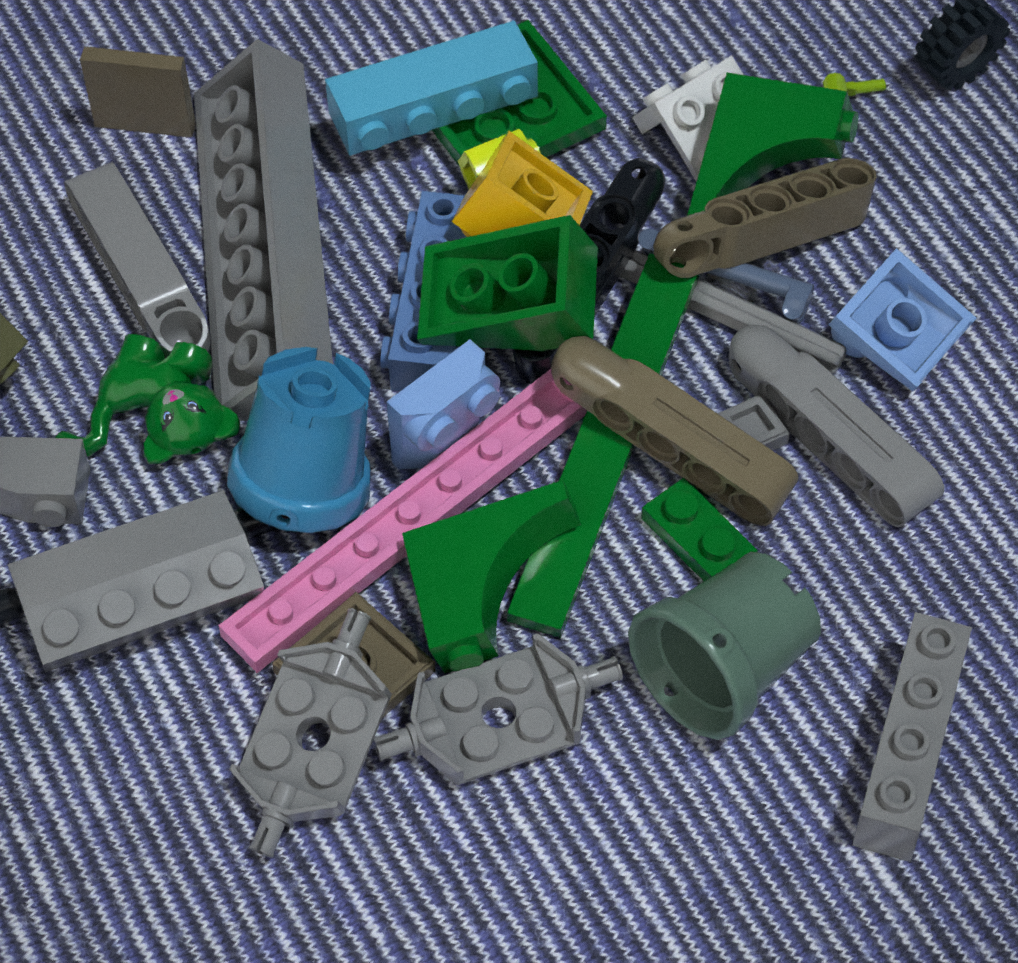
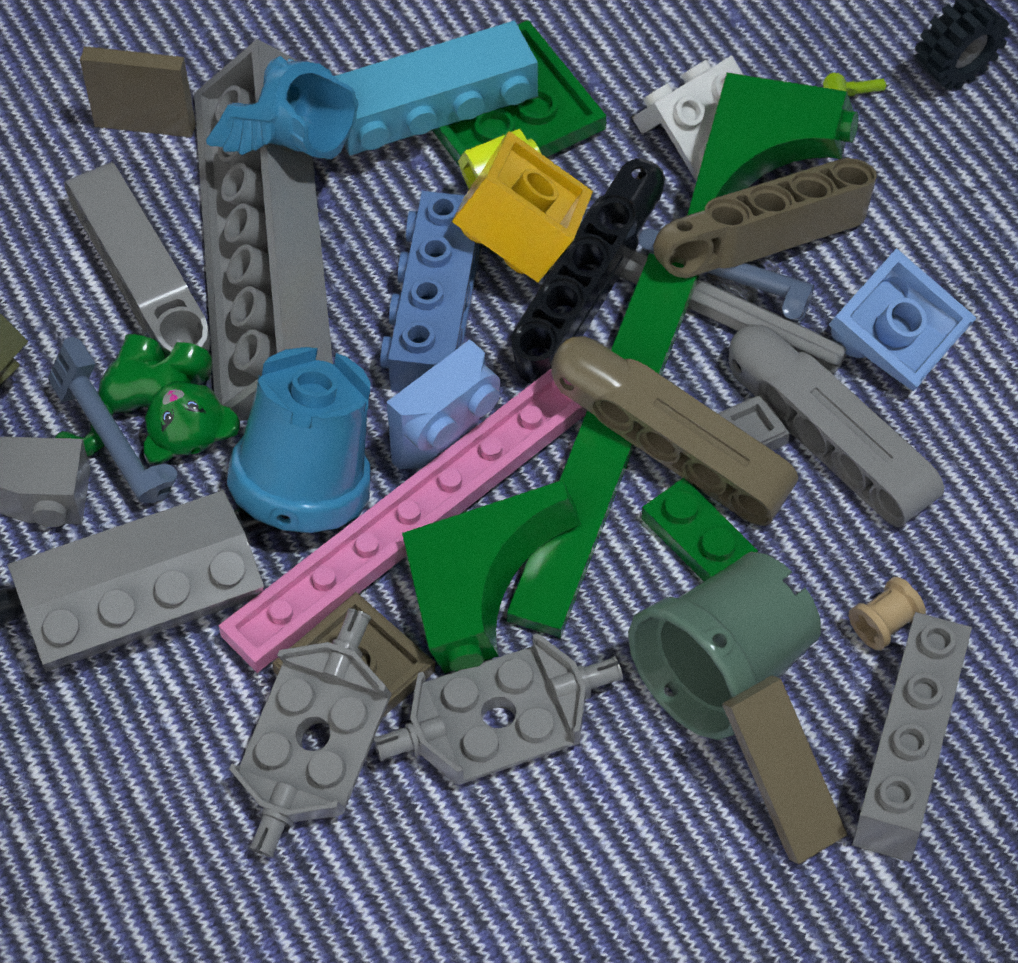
(71, 381): none -> sand blue hinge
(296, 109): none -> dark azure helmet
(510, 288): green slope -> none
(784, 769): none -> dark tan tile
(886, 613): none -> tan bush

